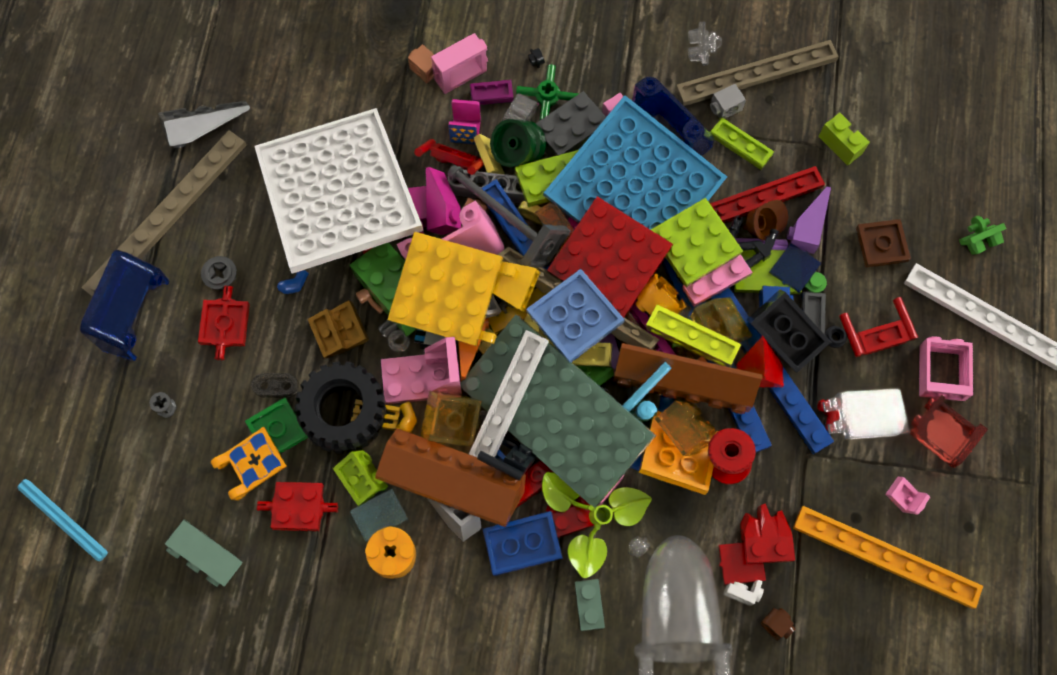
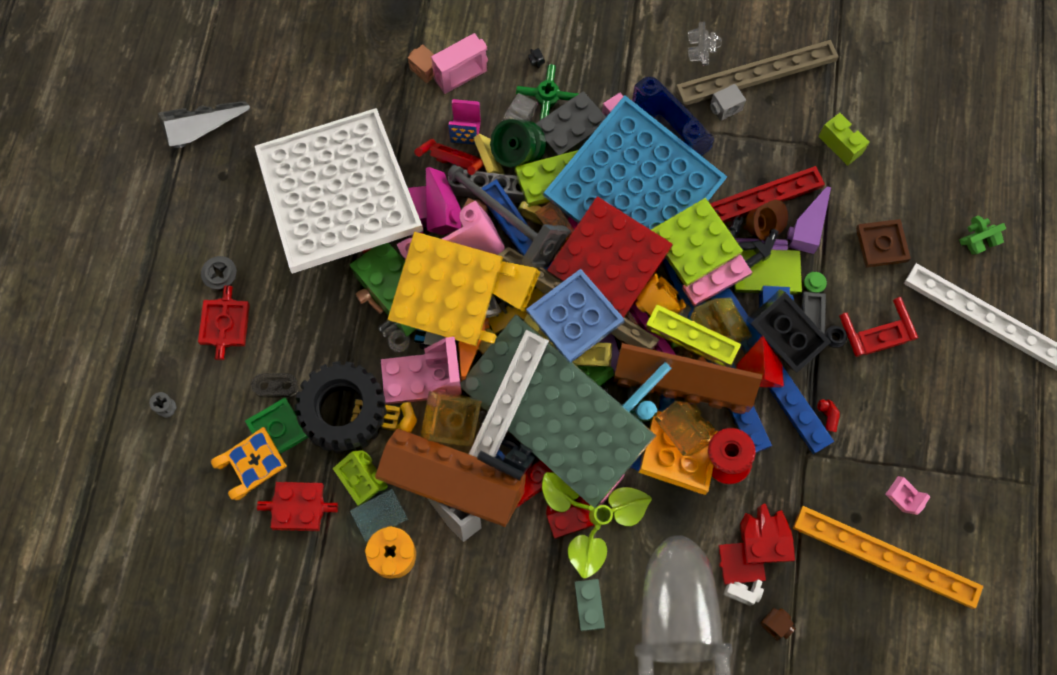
(62, 520): medium azure axle -> none
(117, 302): clear blue windscreen -> none
(176, 202): dark tan plate -> none
(203, 554): sand green wedge -> none
(293, 285): blue arm -> none
(338, 329): pearl gold slope -> none
(492, 92): magenta plate -> none
(522, 543): blue tile -> none
(638, 546): clear plate -> none
(741, 143): lime tile -> none
(795, 267): clear blue piece -> none
(868, 414): clear tile -> none
(946, 432): clear red panel -> none
(950, 391): bright pink window -> none

